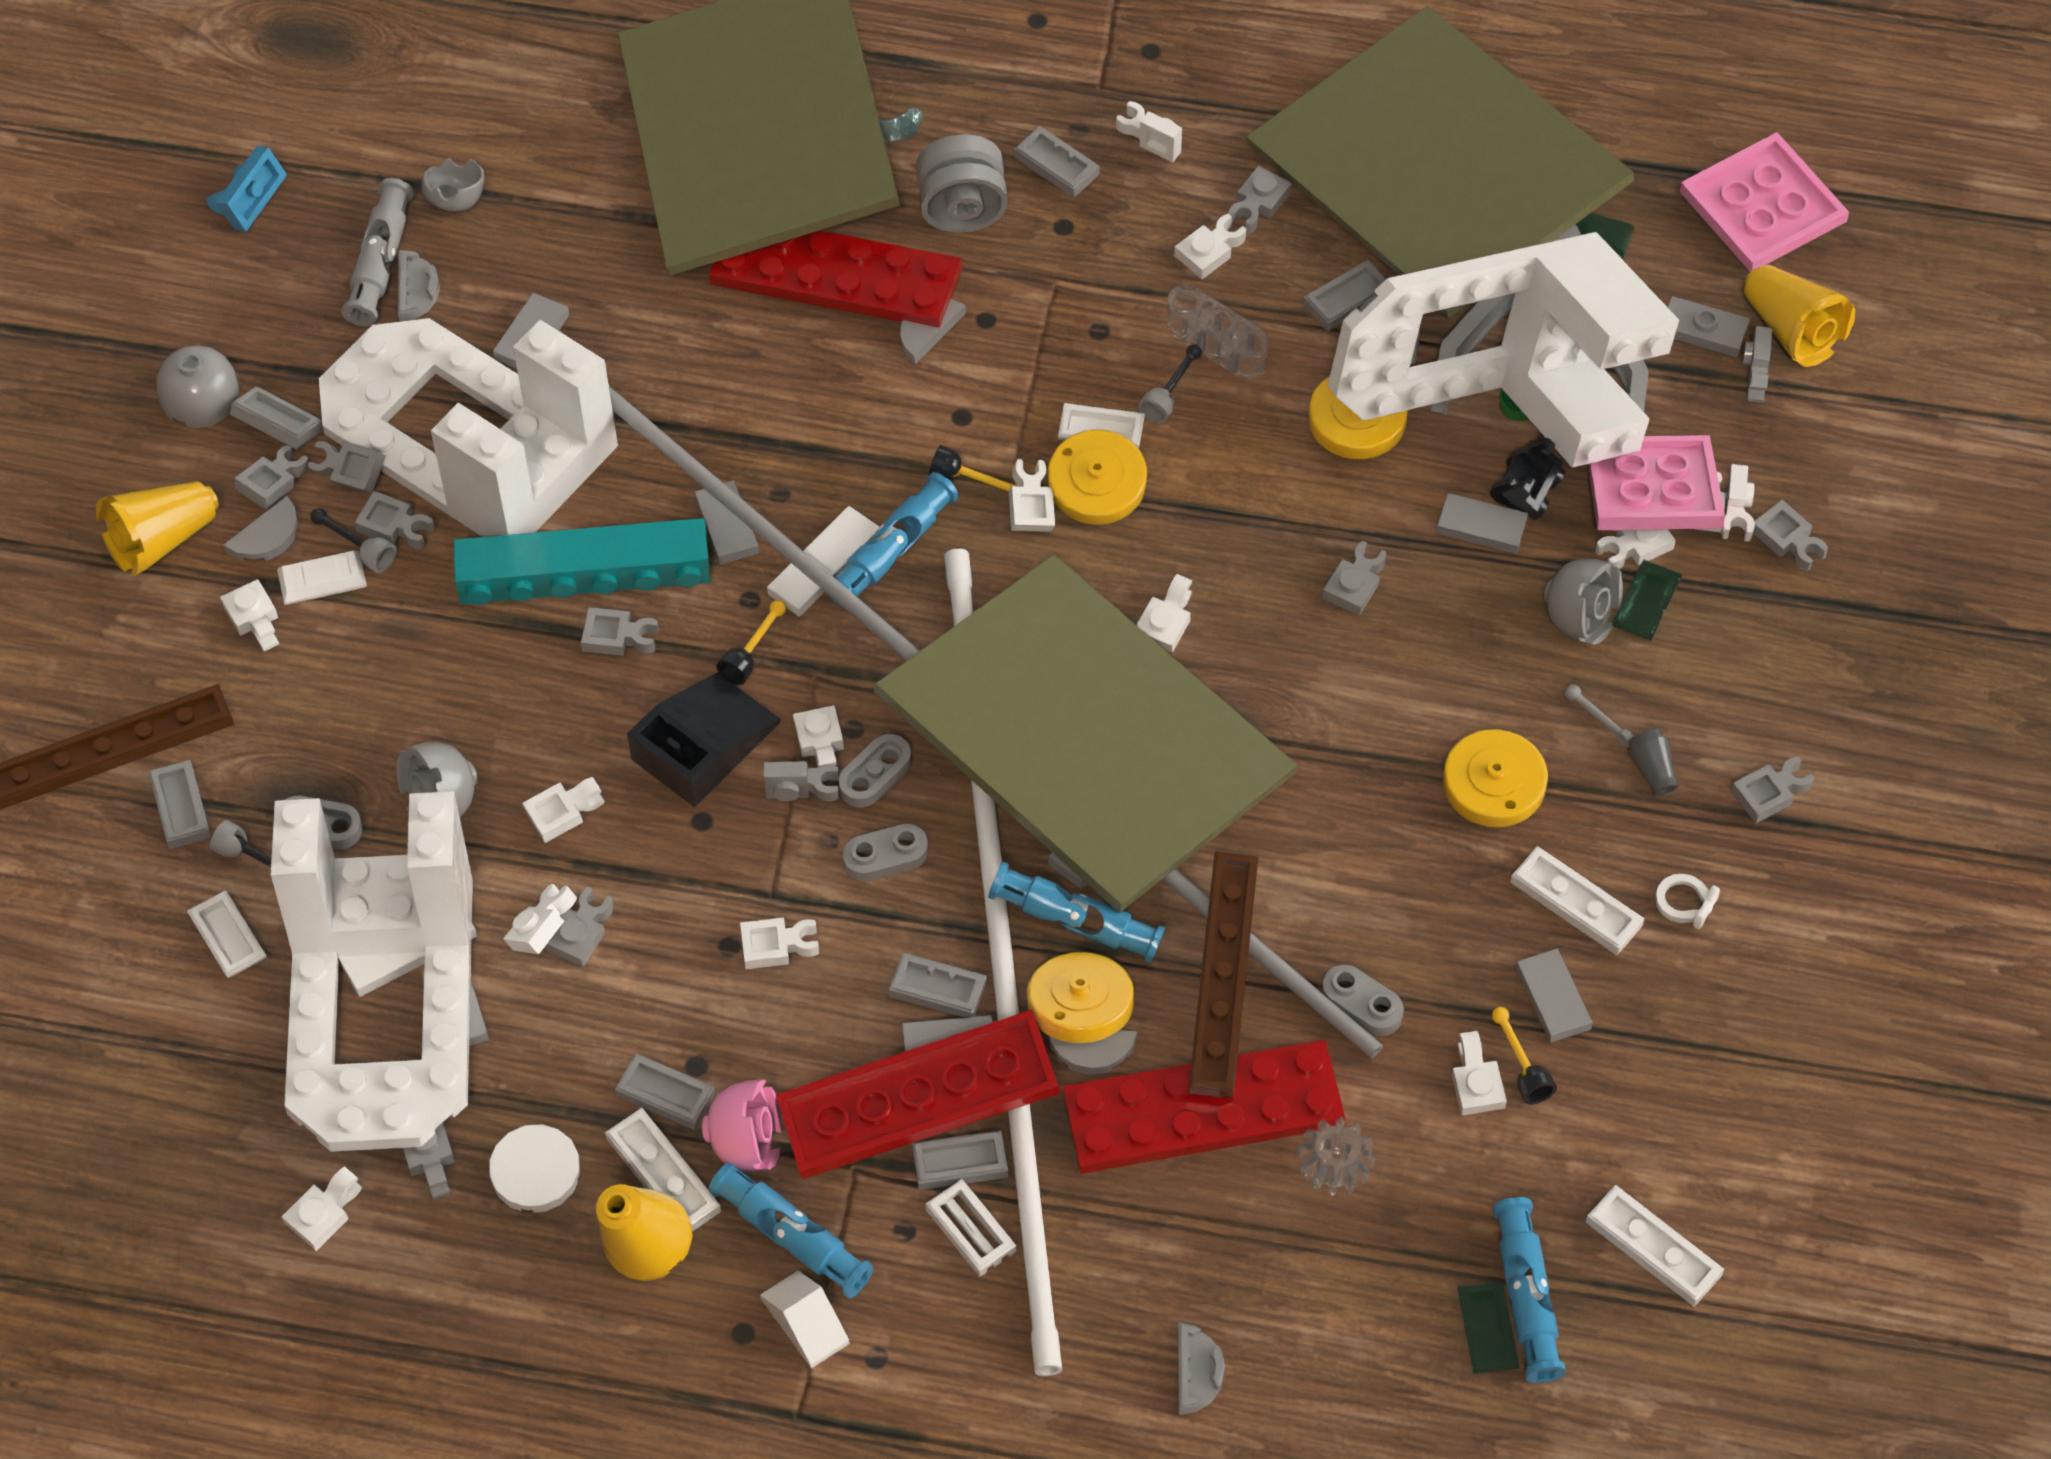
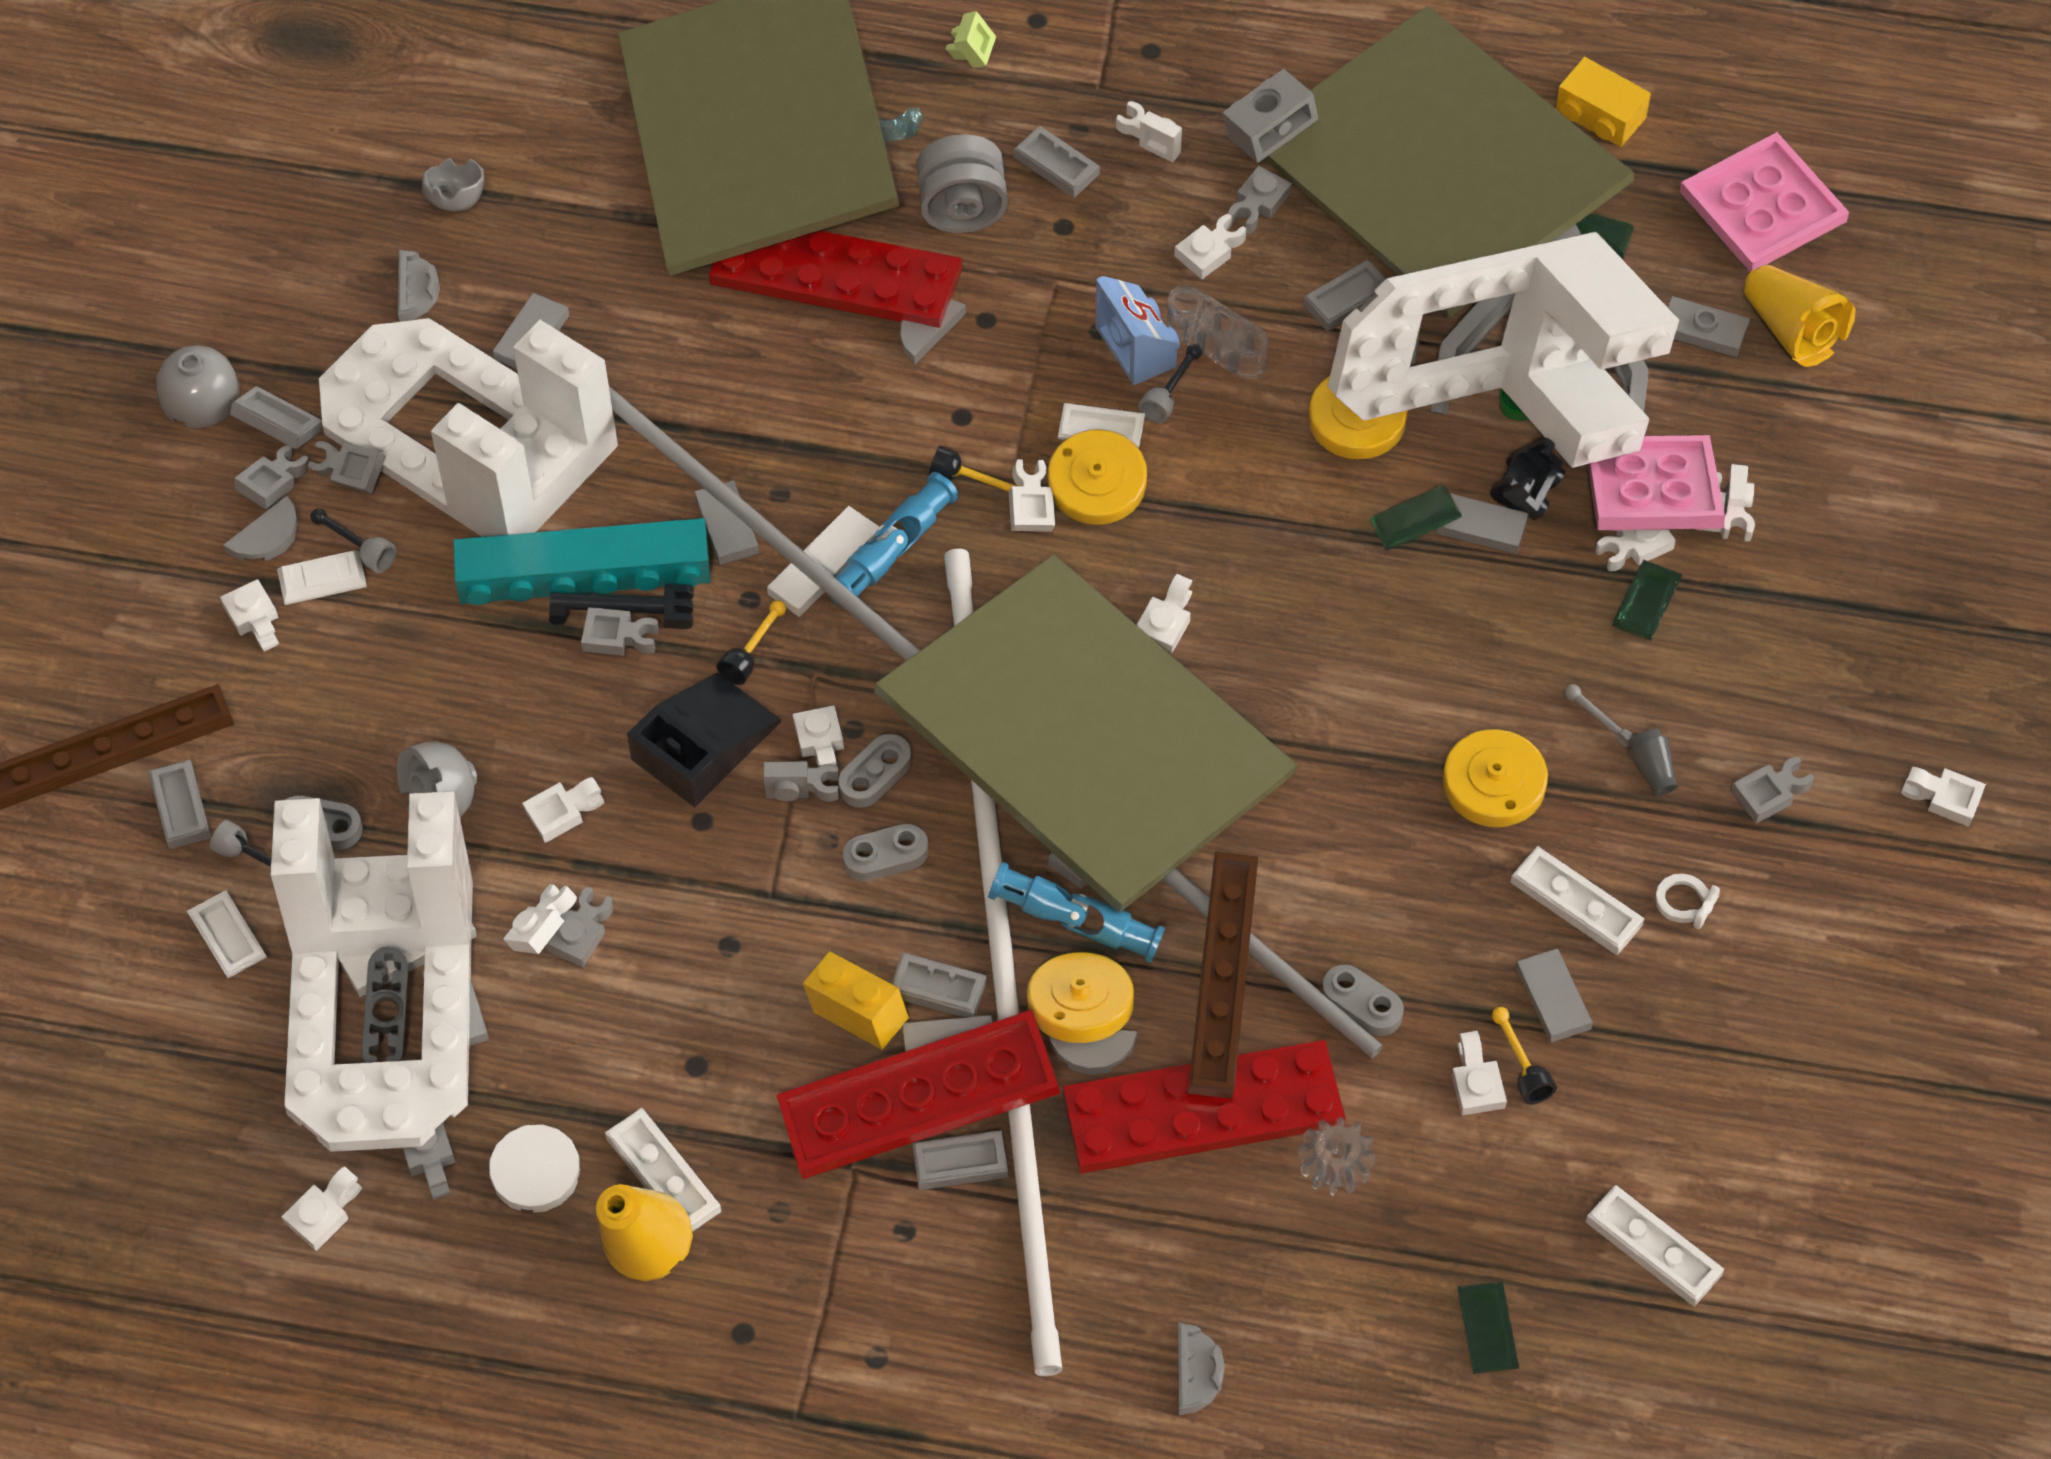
(153, 522): yellow cone -> none
(249, 190): dark azure tile -> none
(373, 263): light grey piece -> none
(375, 980): none -> dark grey beam
(392, 518): light grey plate -> none
(665, 1091): light grey tile -> none
(674, 606): none -> black hinge
(743, 1124): bright pink cylinder -> none
(768, 942): white plate -> none
(795, 1232): dark azure piece -> none
(806, 1317): white slope -> none
(855, 1000): none -> yellow brick
(972, 40): none -> yellowish green tile
(992, 1255): white tile -> none
(1134, 330): none -> light blue slope
(1270, 115): none -> light grey brick
(1355, 583): light grey plate -> none
(1415, 517): none -> clear green tile
(1529, 1294): dark azure piece -> none
(1583, 597): light grey cylinder -> none
(1602, 102): none -> yellow brick
(1757, 357): light grey plate -> none
(1788, 531): light grey plate -> none
(1951, 794): none -> white plate

